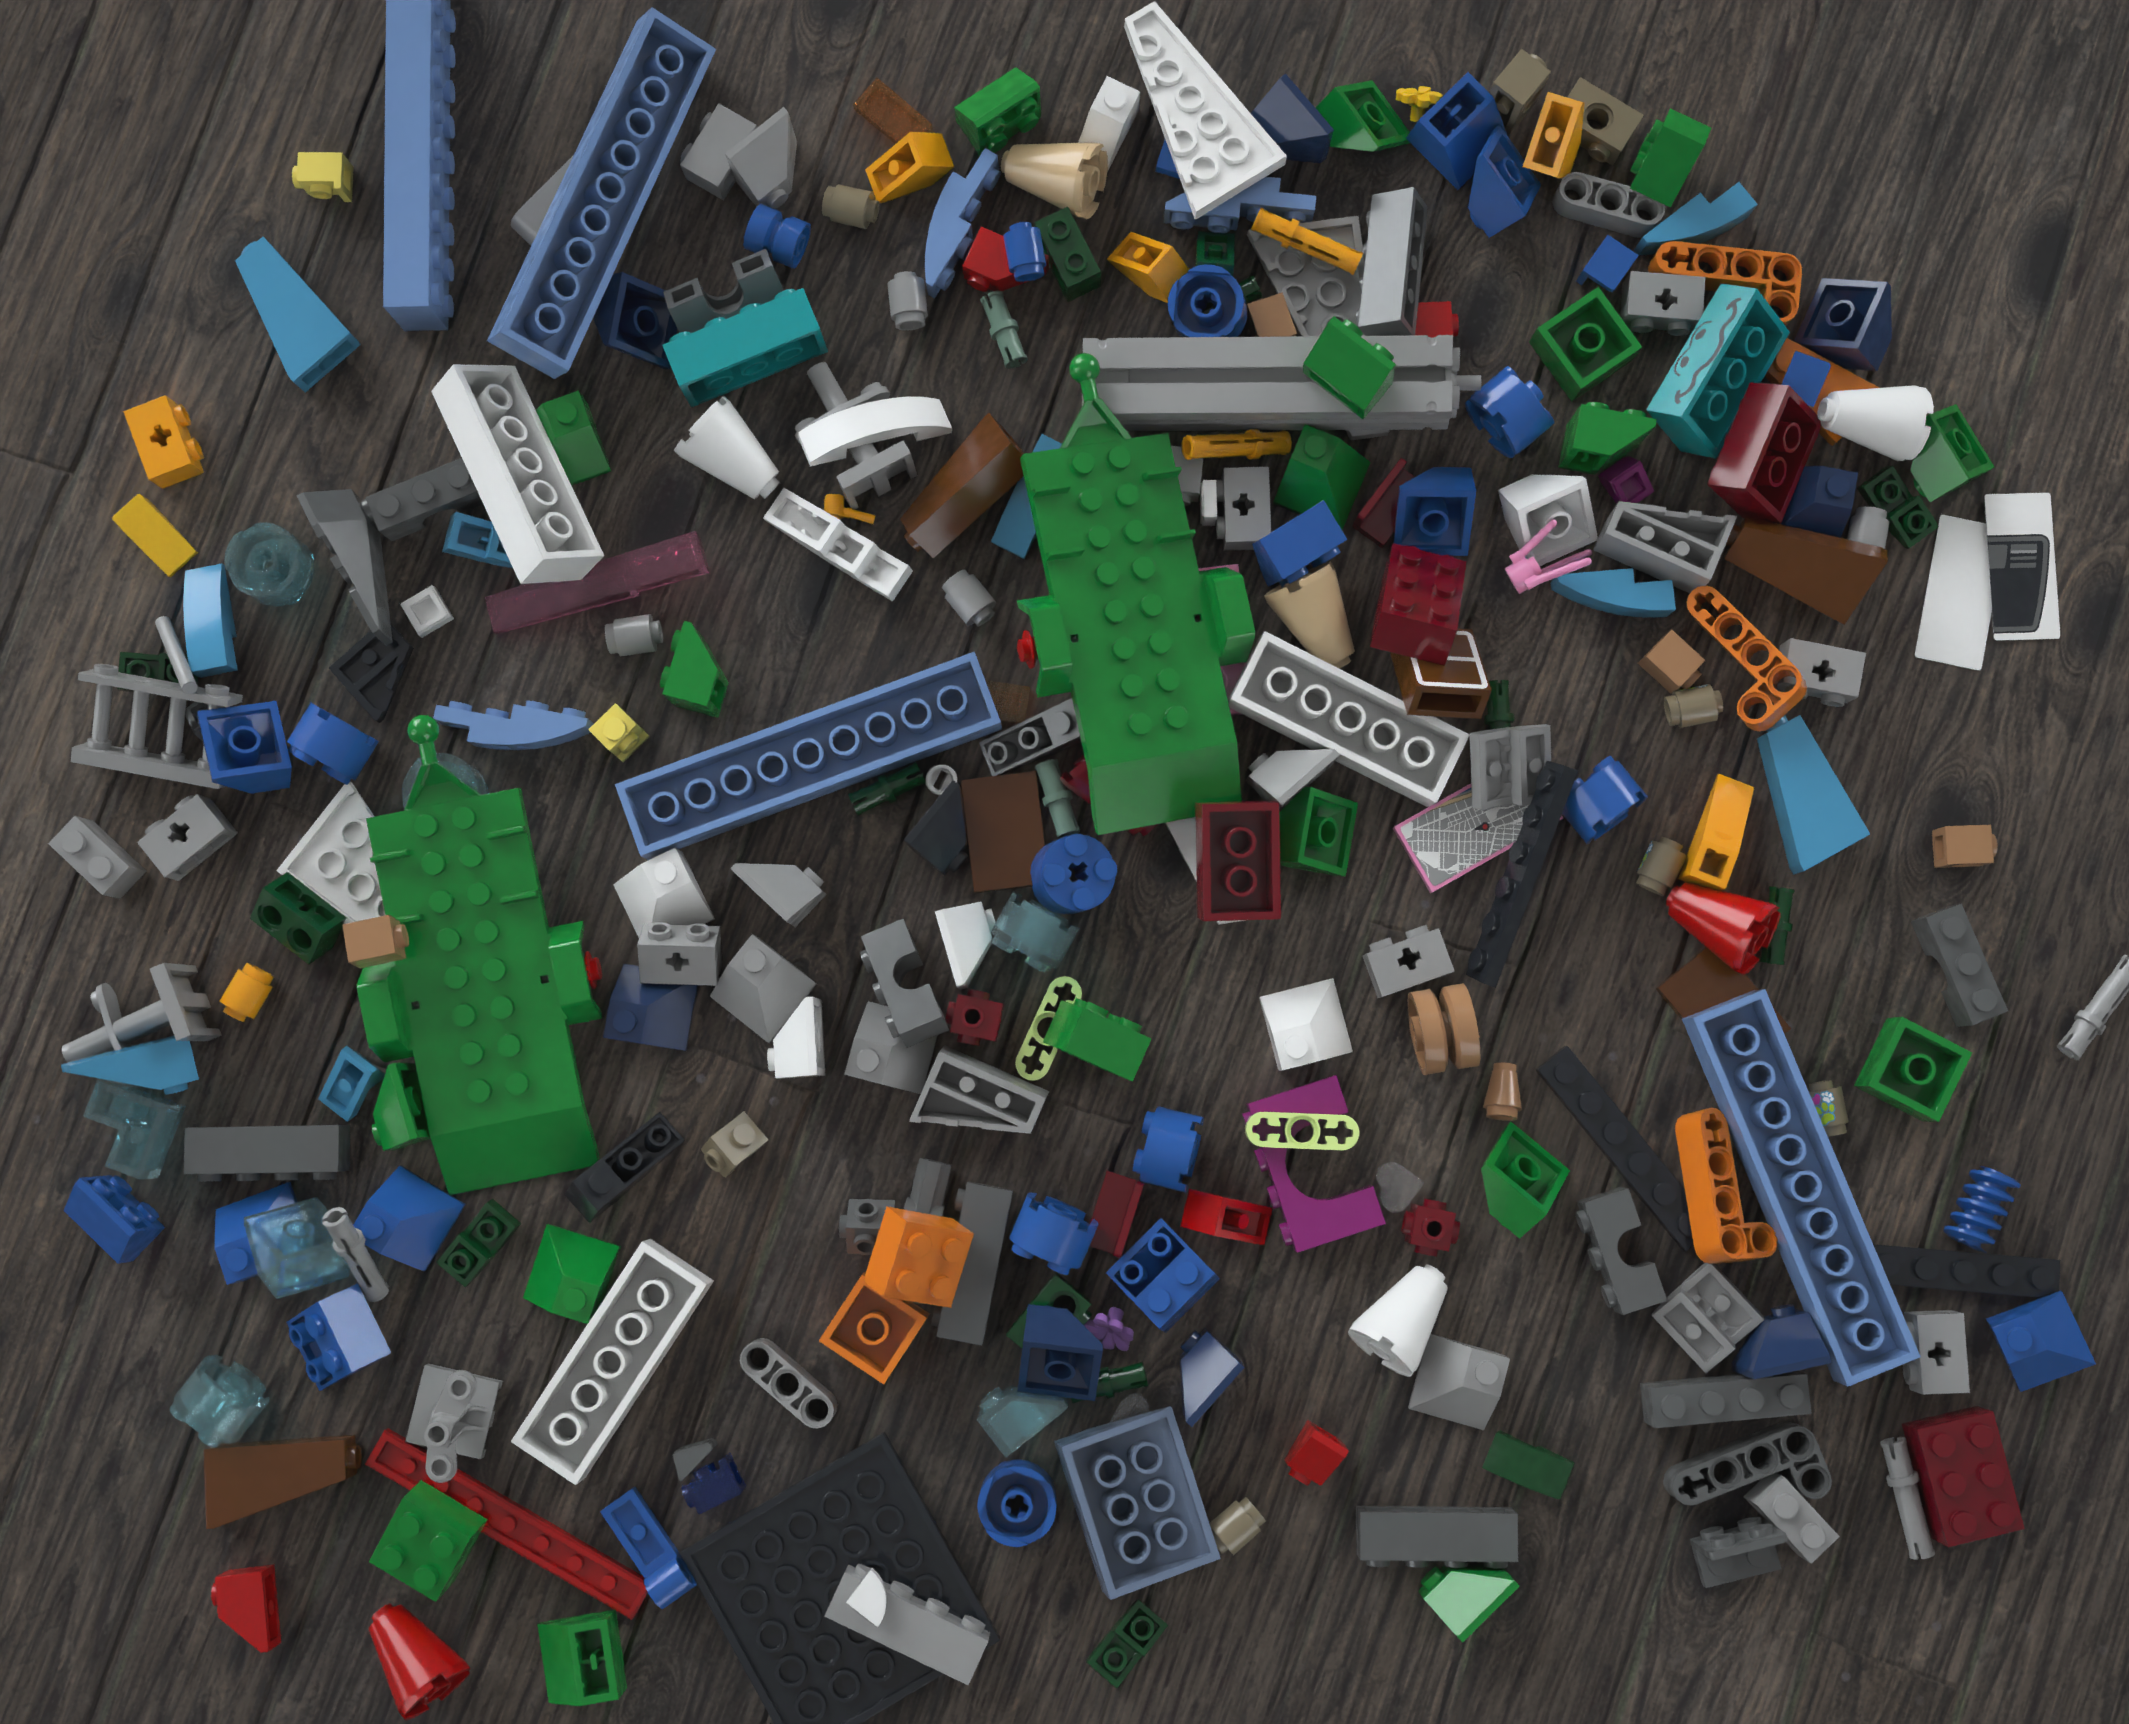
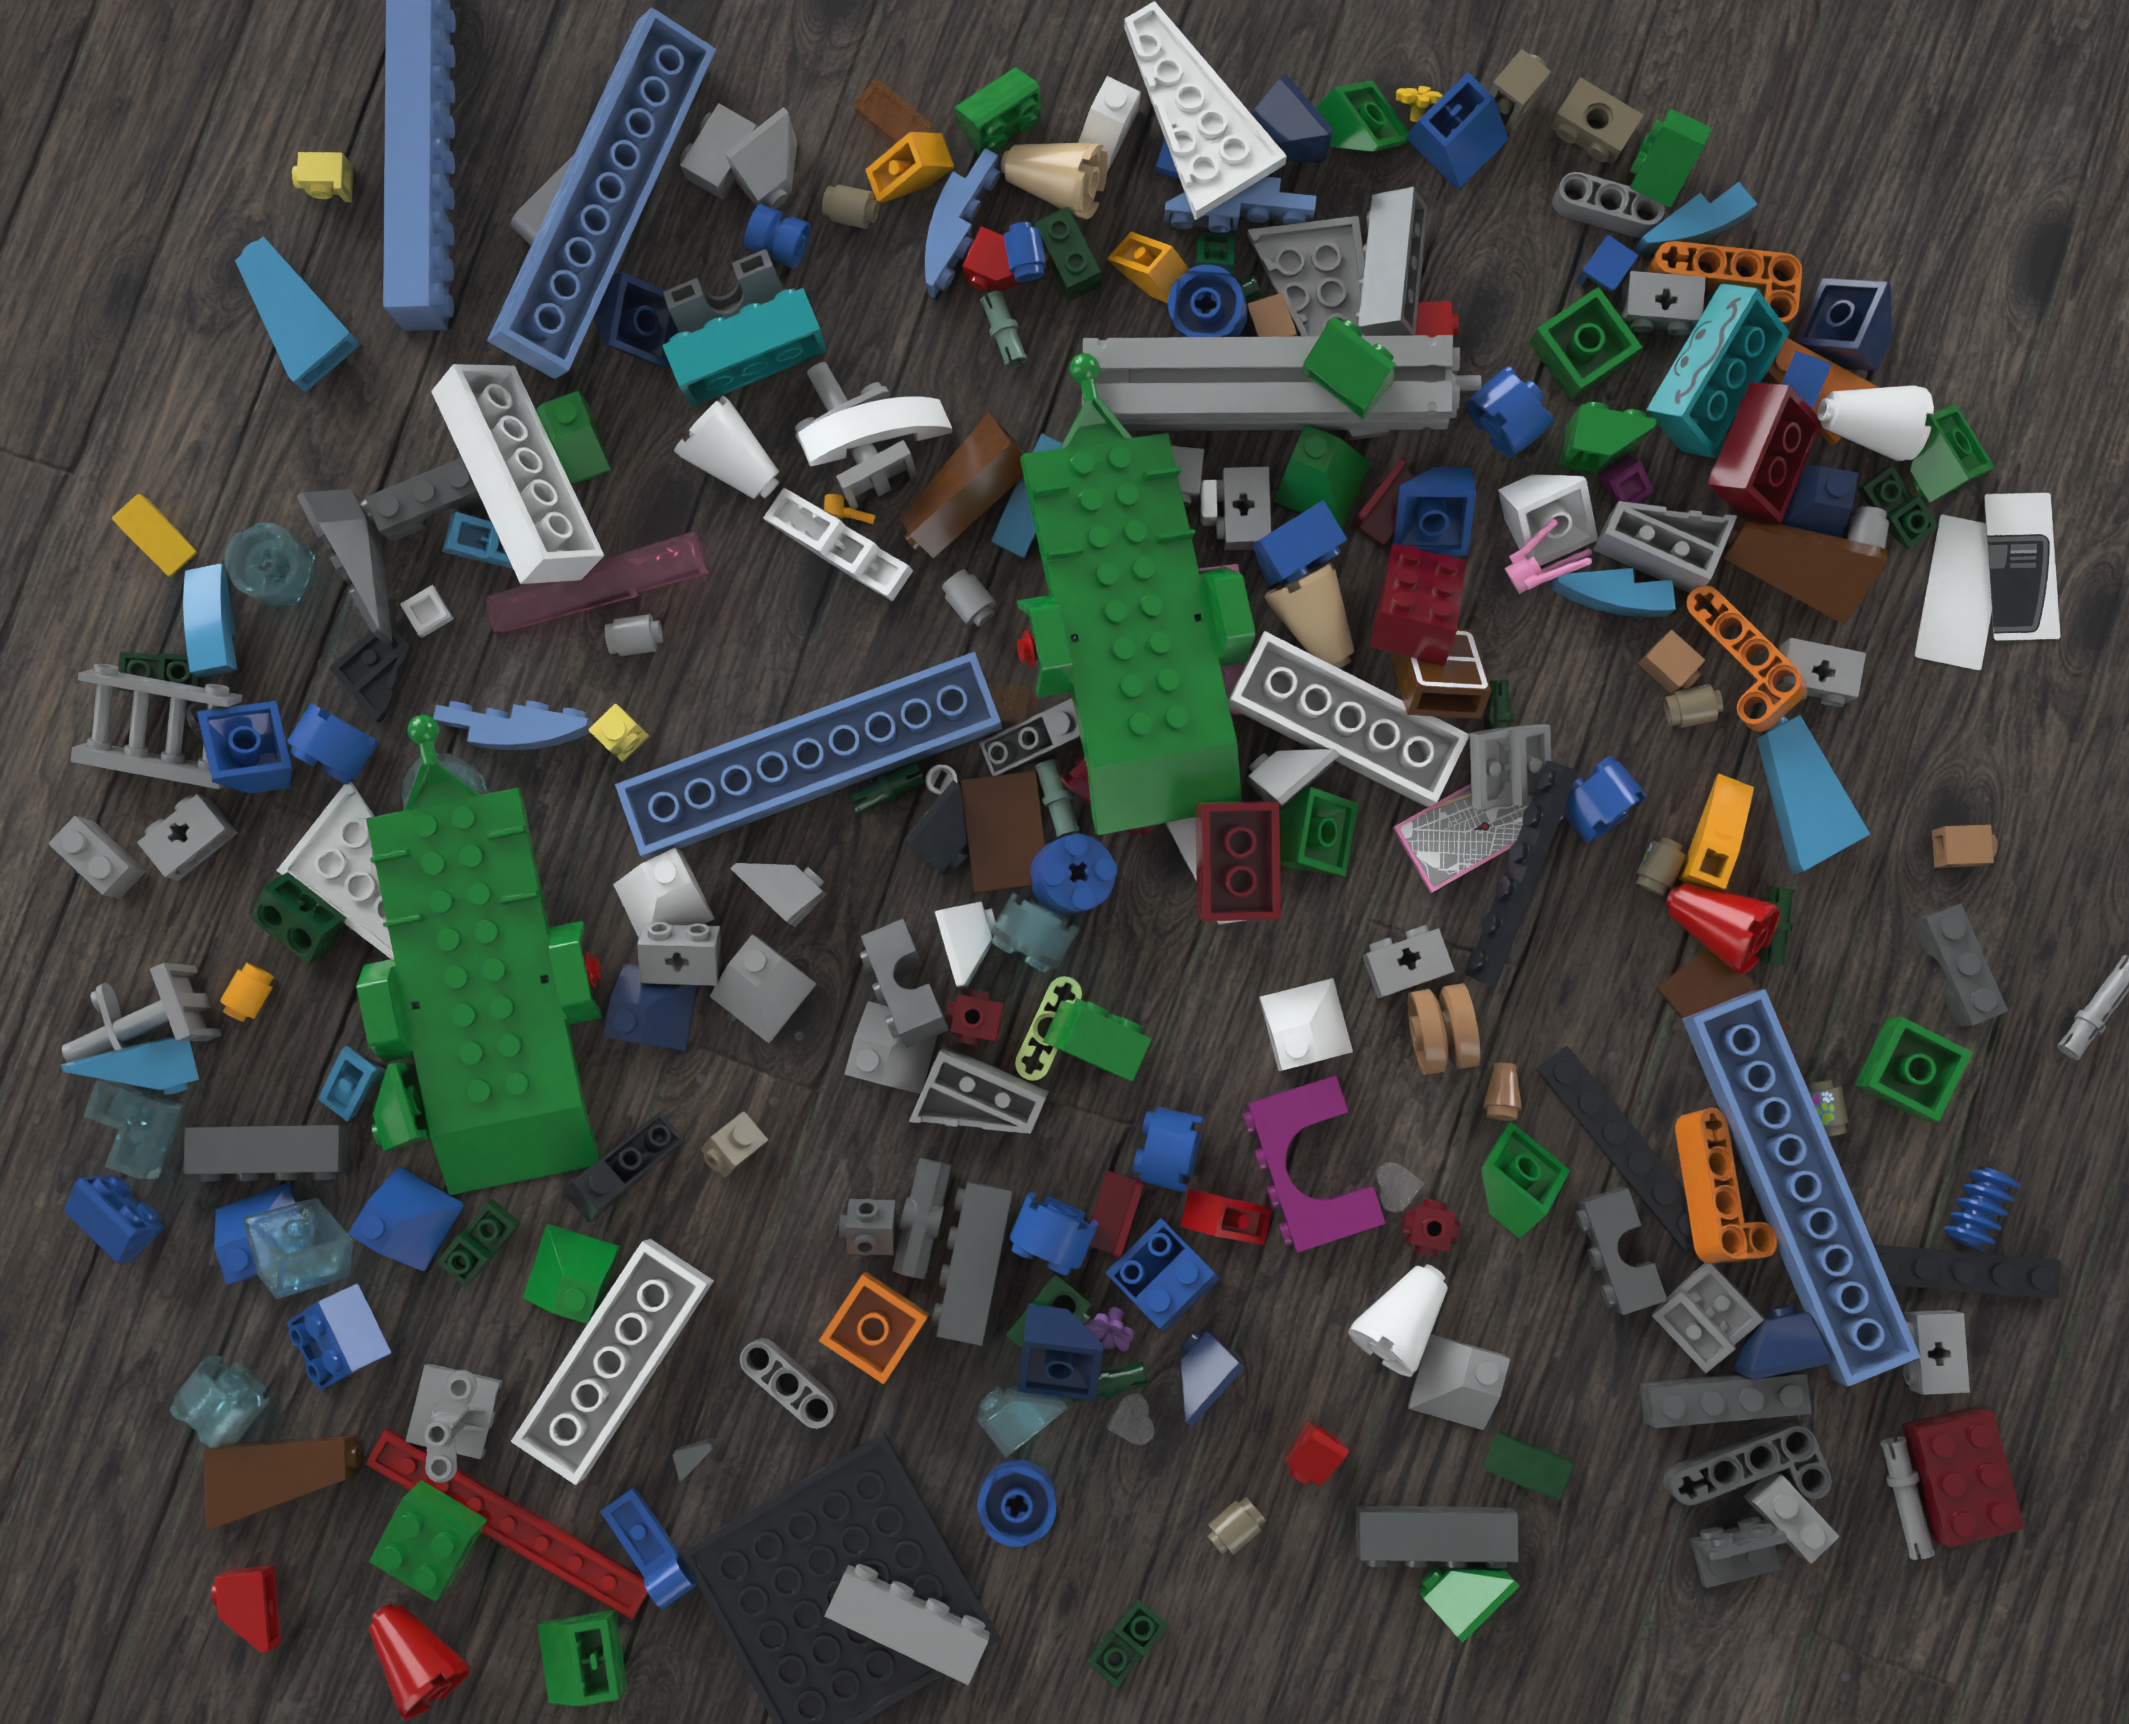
(150, 427): light orange brick -> none
(176, 655): light grey bar -> none
(350, 1245): light grey pin -> none
(375, 941): medium nougat brick -> none
(694, 675): green slope -> none
(714, 1485): clear blue brick -> none
(799, 1043): white slope -> none
(870, 1598): white tile -> none
(907, 301): light grey brick -> none
(918, 1257): orange brick -> none
(1137, 1501): sand blue slope -> none
(1249, 444): light orange pin -> none
(1306, 240): light orange pin -> none
(1331, 1121): yellowish green beam -> none
(1500, 185): blue slope -> none
(1556, 136): light orange slope -> none
(2040, 1341): blue slope -> none

